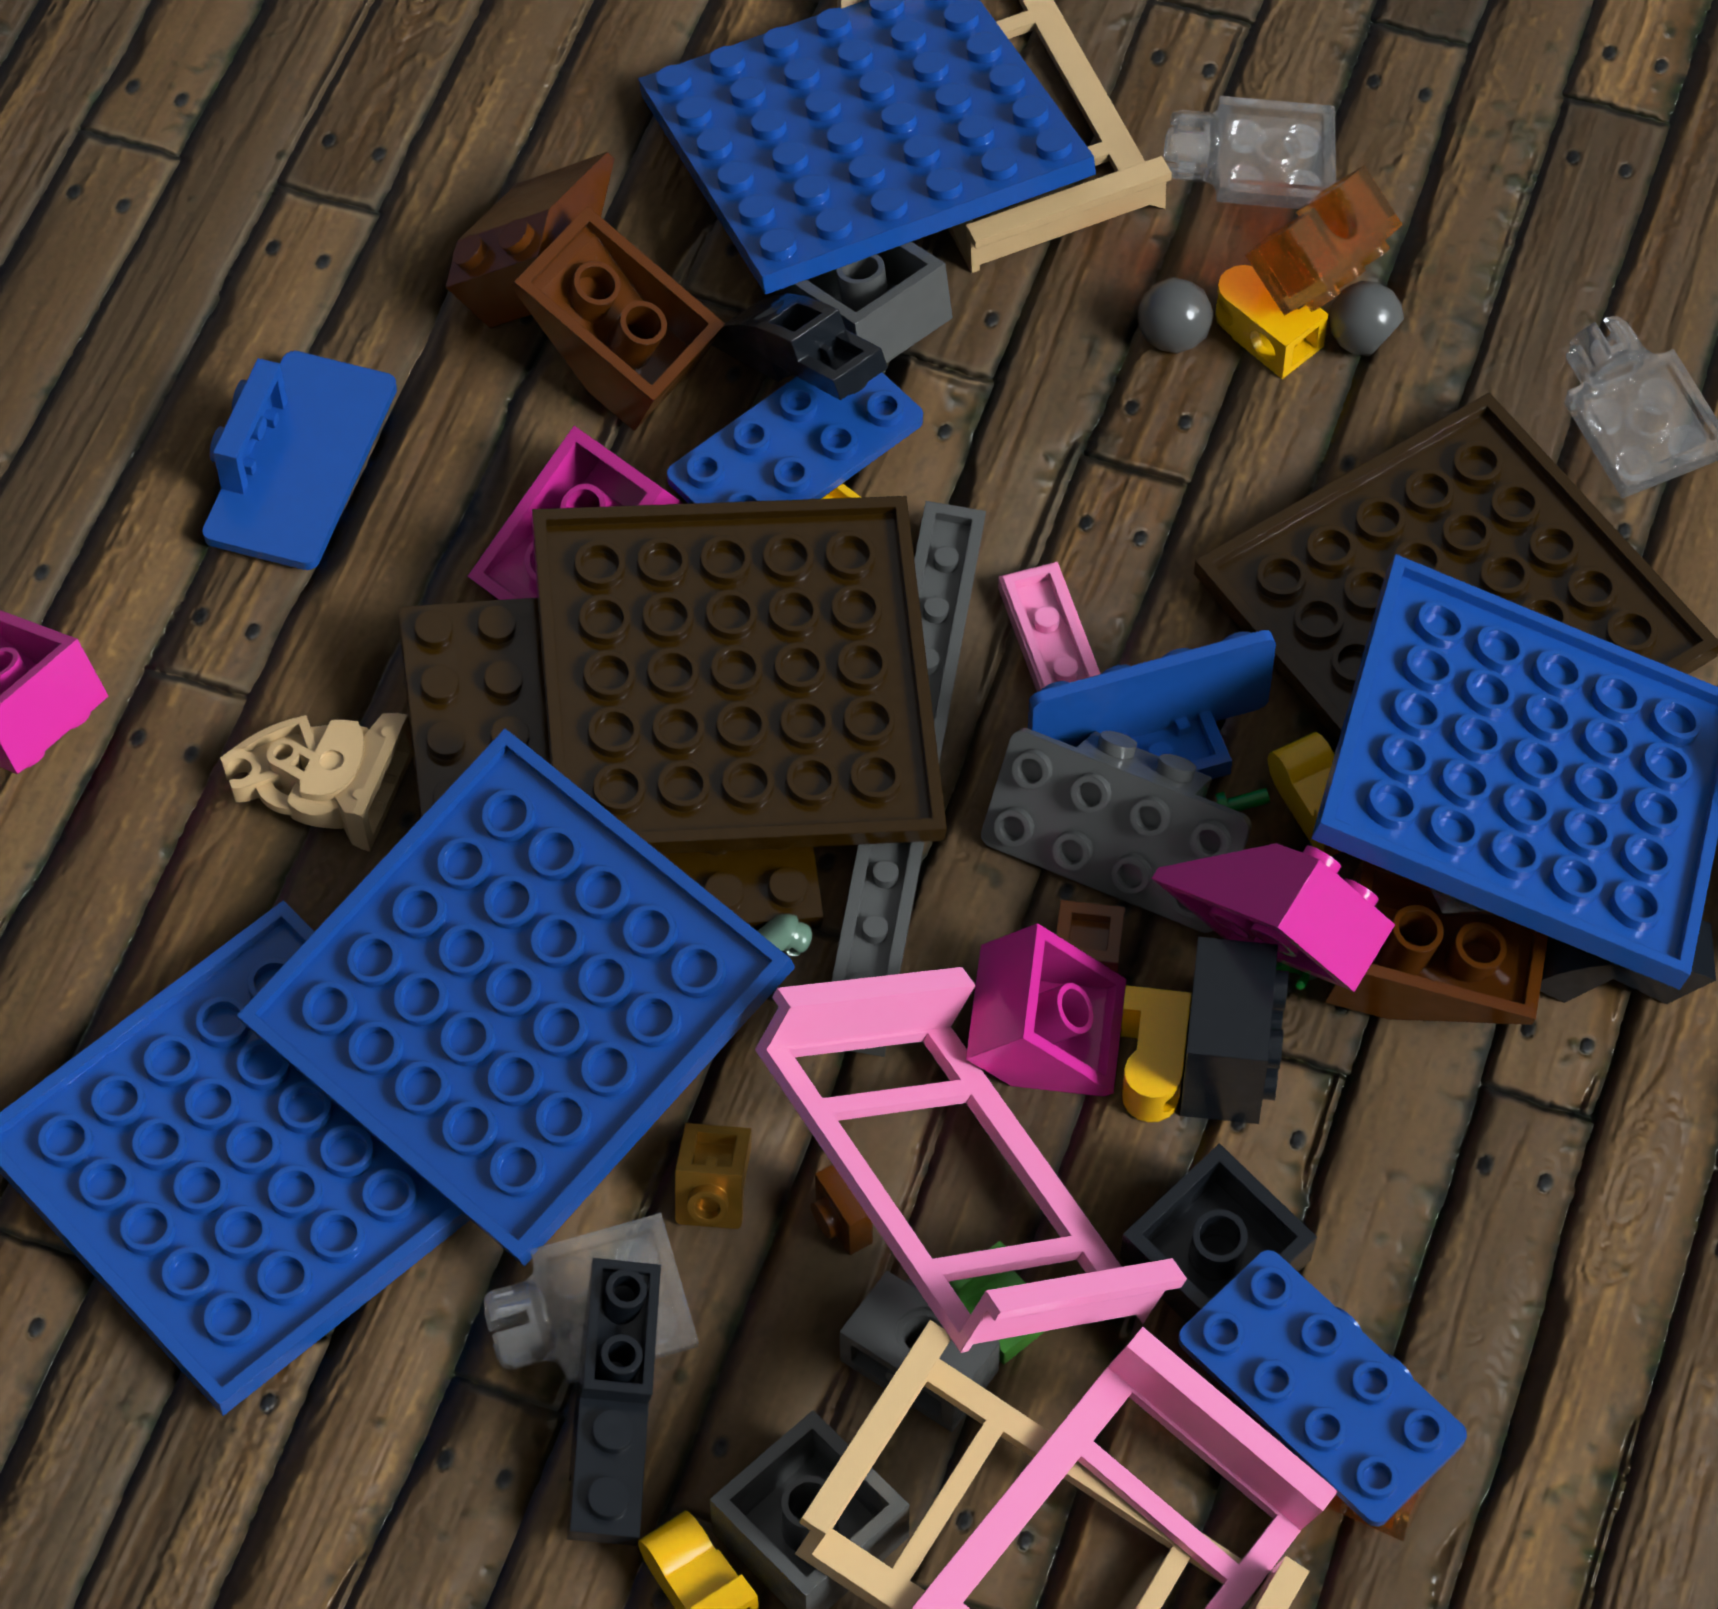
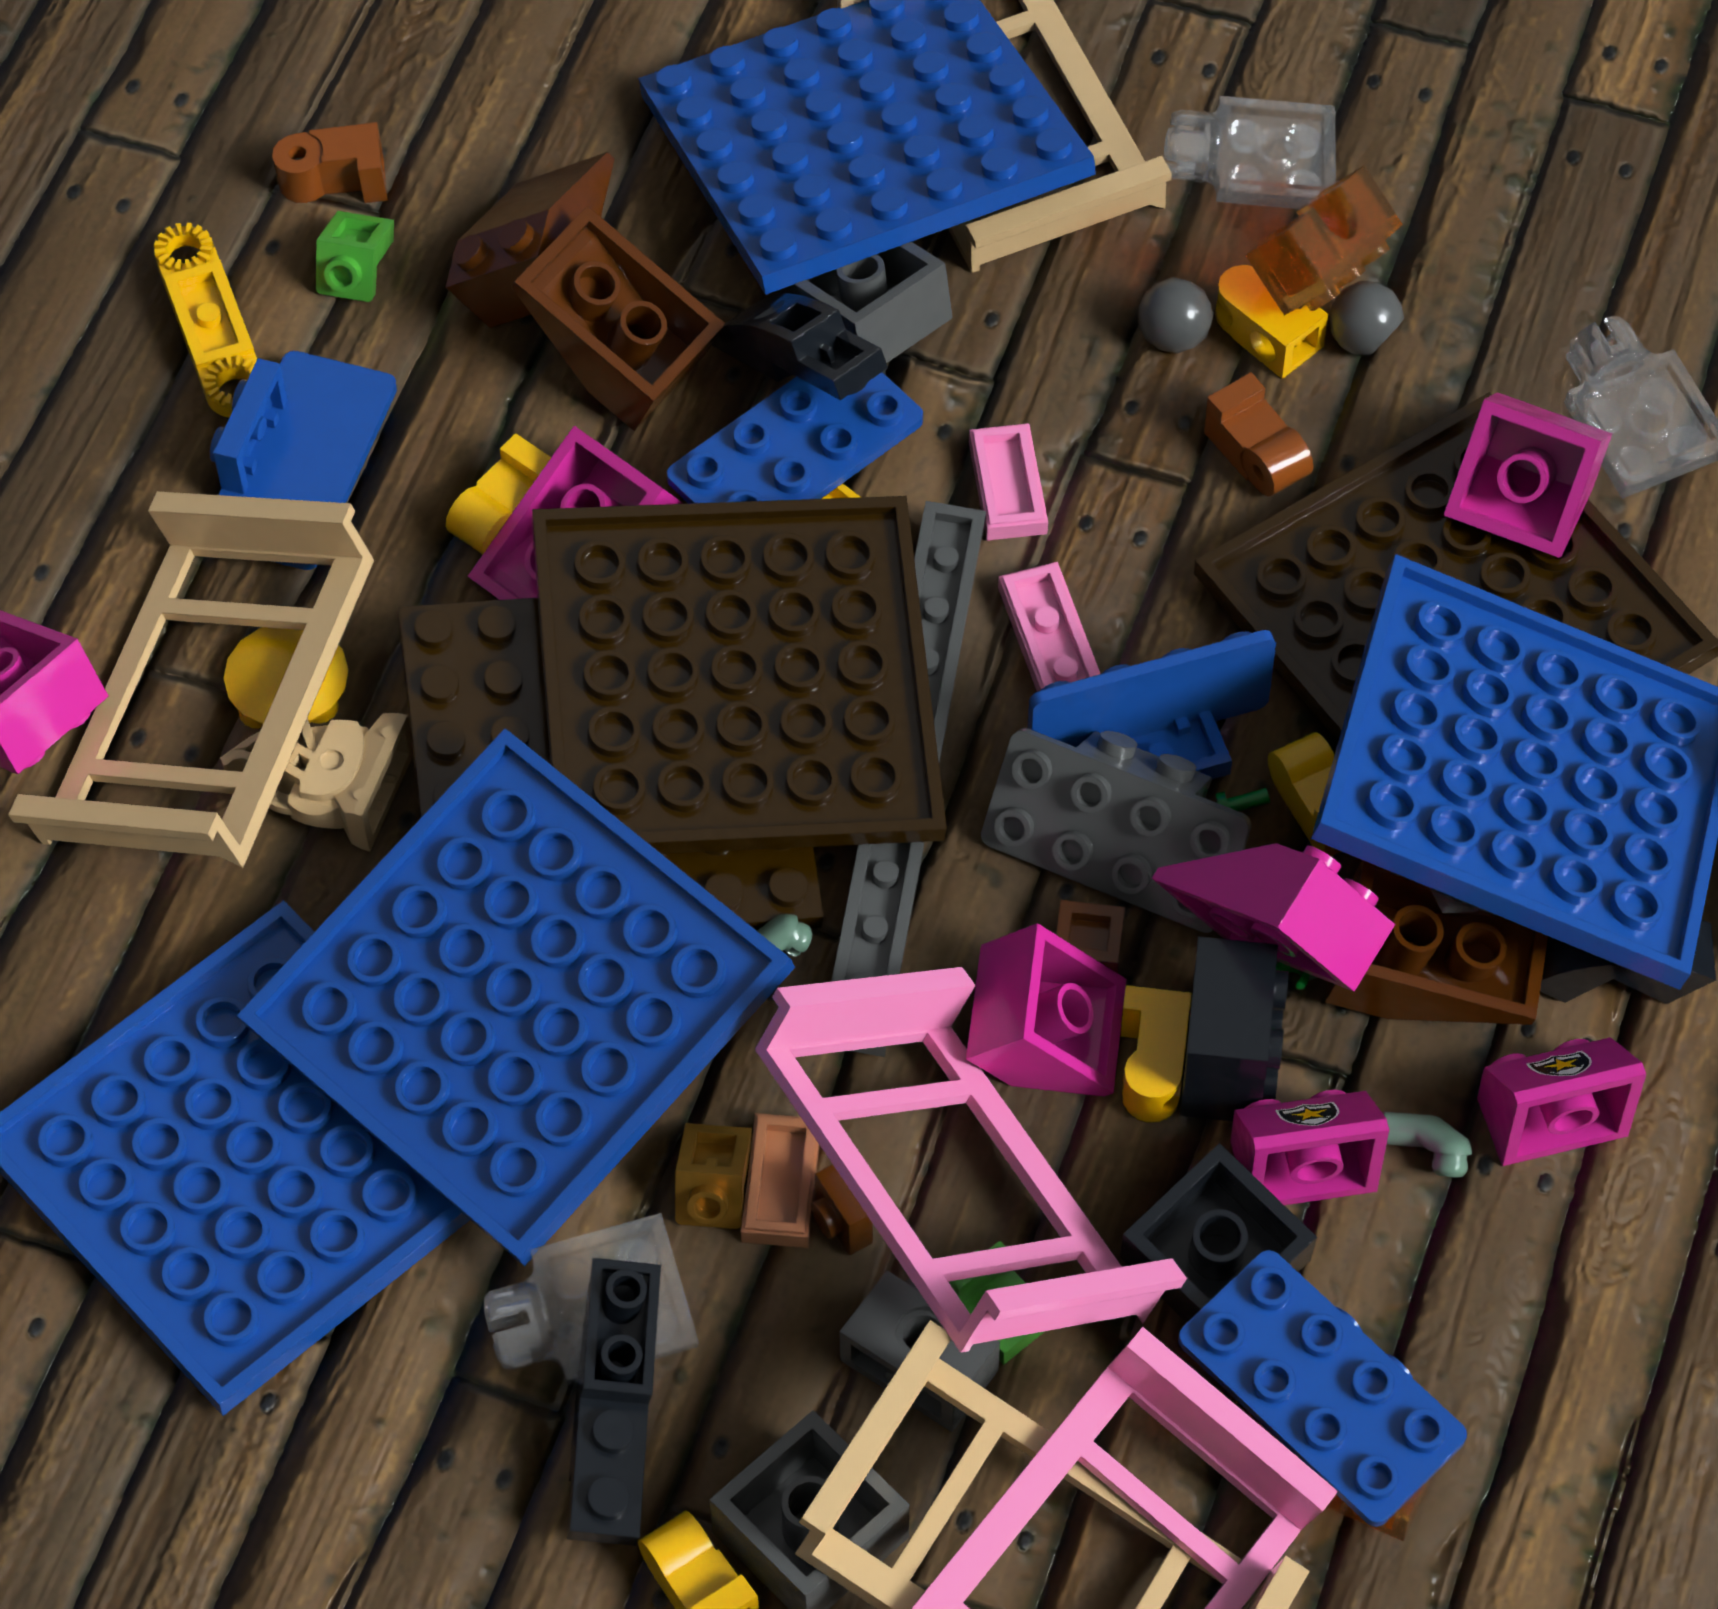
(205, 312): none -> yellow plate
(216, 529): none -> tan piece
(257, 670): none -> yellow dish
(331, 163): none -> dark orange leg
(350, 255): none -> bright green bracket
(487, 506): none -> yellow leg
(780, 1182): none -> nougat tile
(1008, 481): none -> bright pink tile
(1256, 437): none -> dark orange leg
(1312, 1145): none -> dark pink slope
(1433, 1134): none -> sand green arm
(1527, 473): none -> dark pink slope
(1560, 1098): none -> dark pink slope

